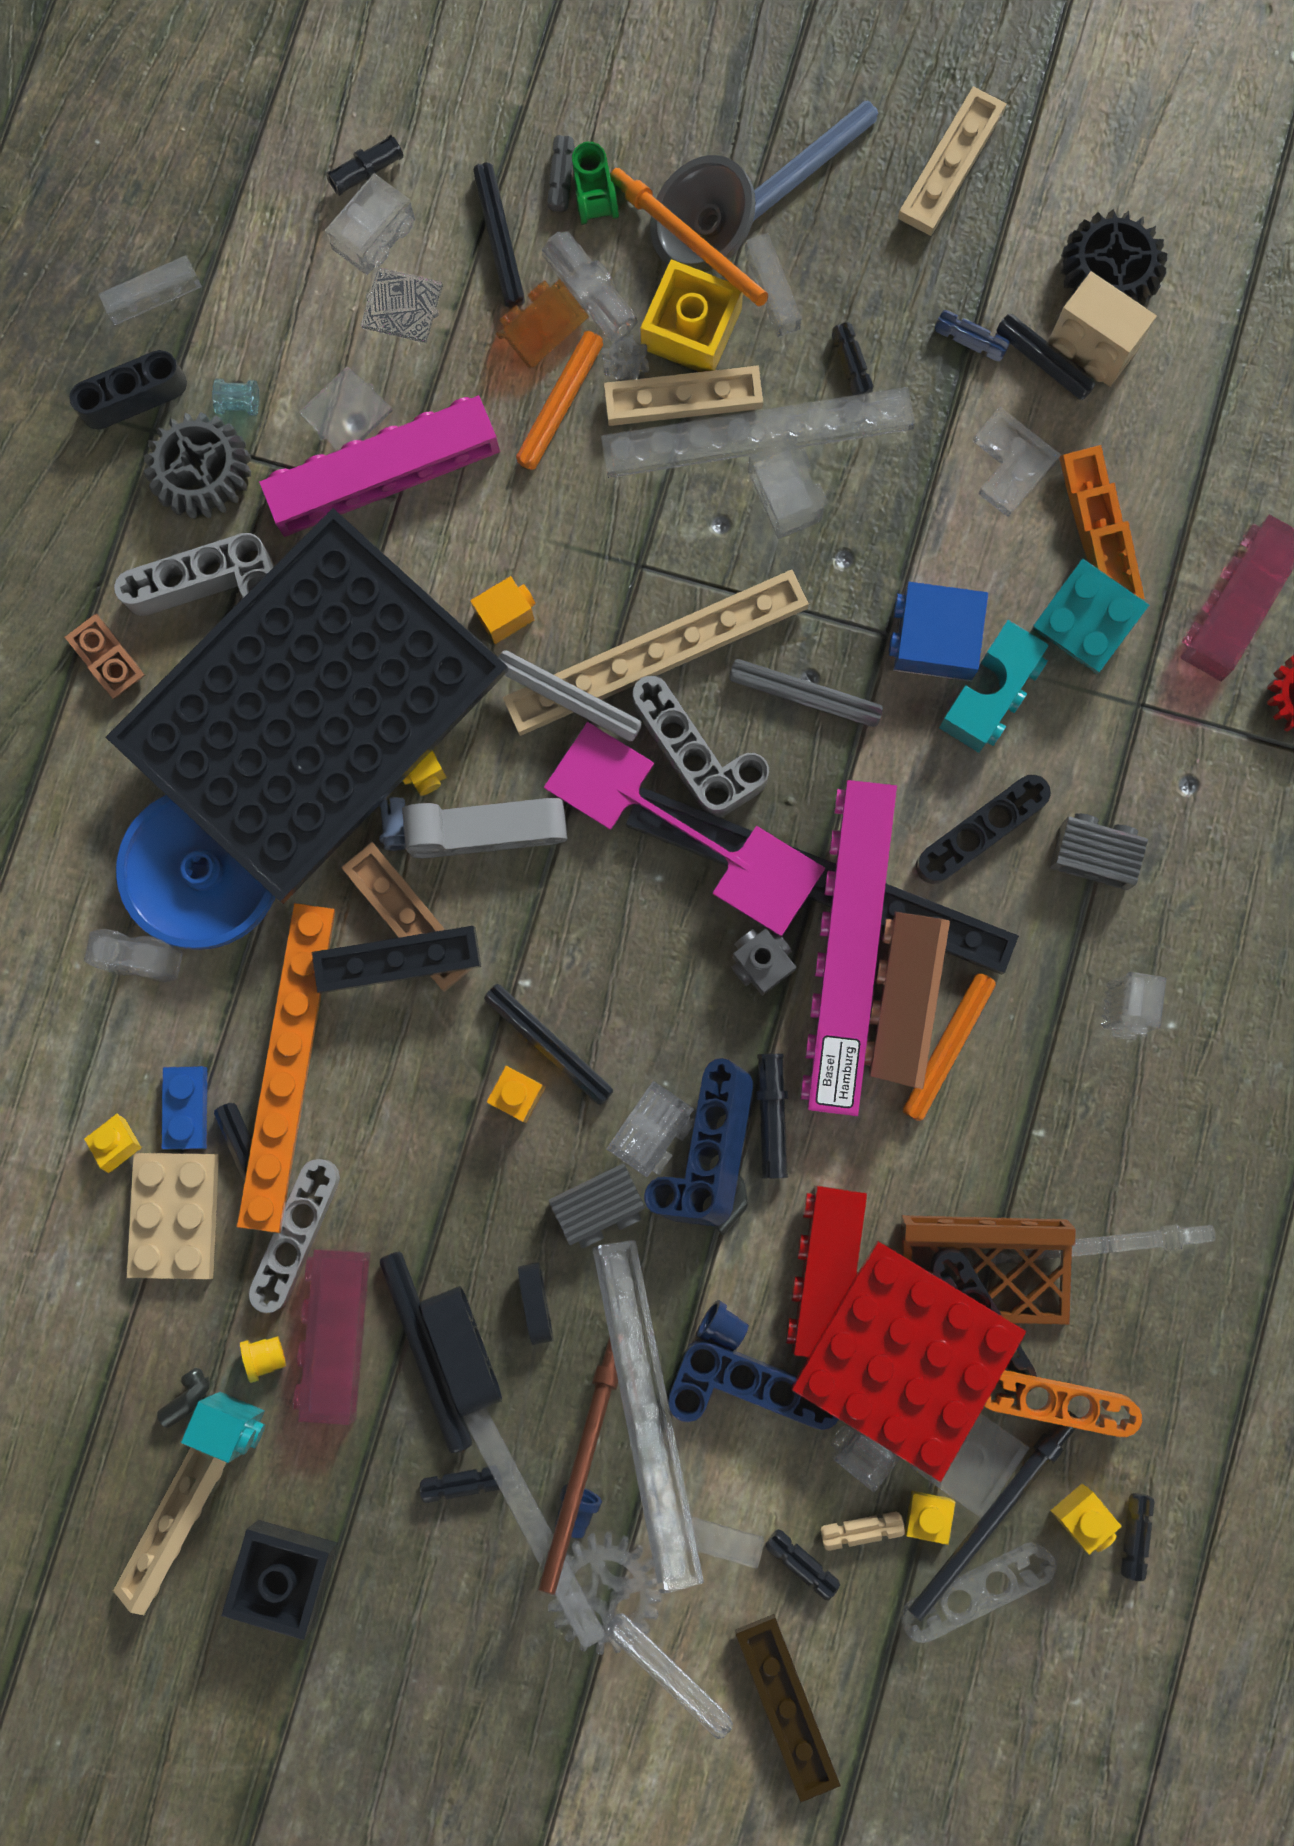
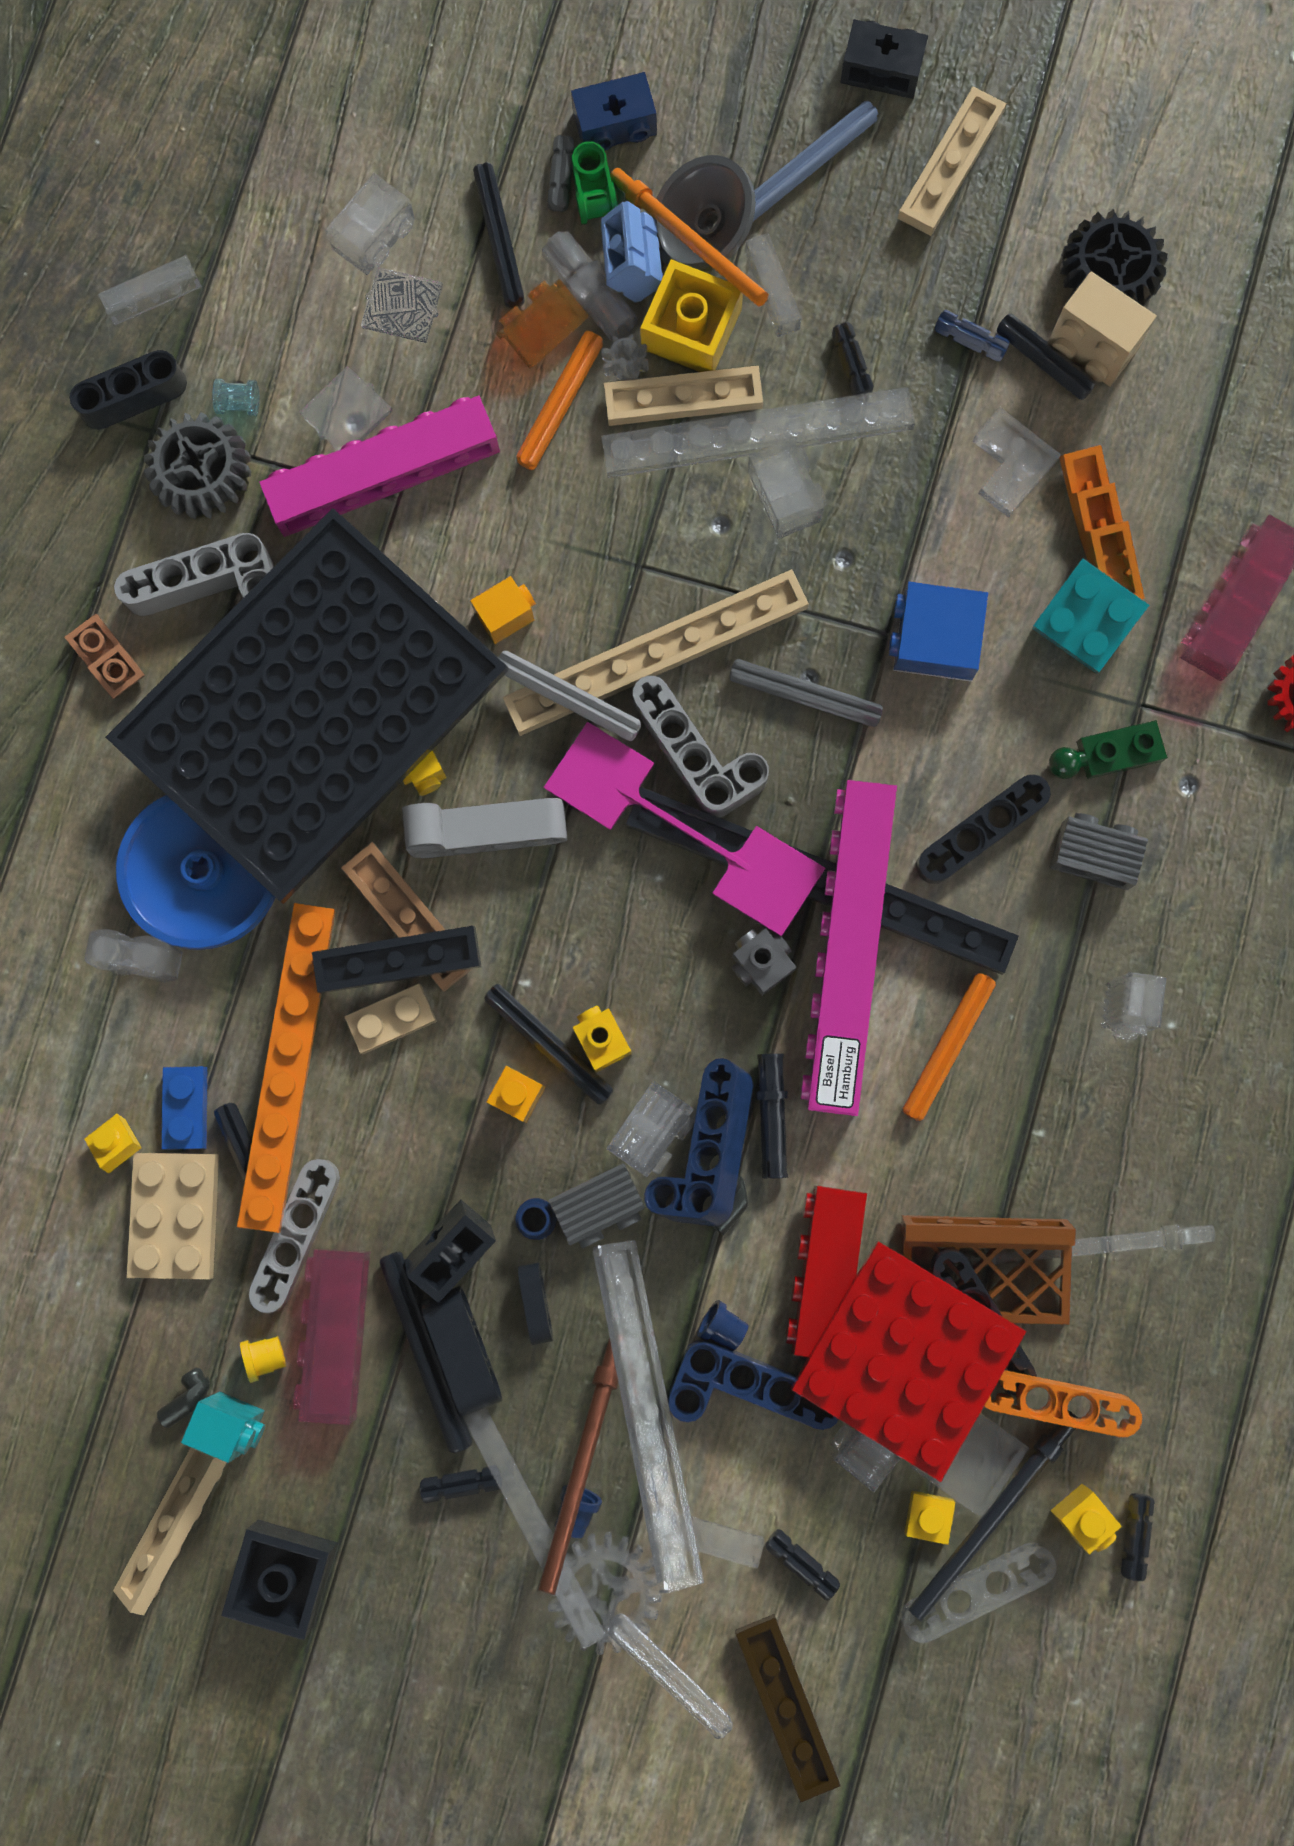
(364, 164): black pin -> none
(390, 1019): none -> tan plate
(392, 824): sand blue pin -> none
(449, 1251): none -> black brick
(551, 1219): none -> dark blue piece
(606, 1053): none -> yellow brick
(615, 111): none -> dark blue brick
(631, 251): none -> medium blue brick
(862, 1531): tan axle -> none
(883, 58): none -> black brick
(907, 999): nougat slope -> none
(1013, 658): teal arch -> none
(1110, 752): none -> dark green plate

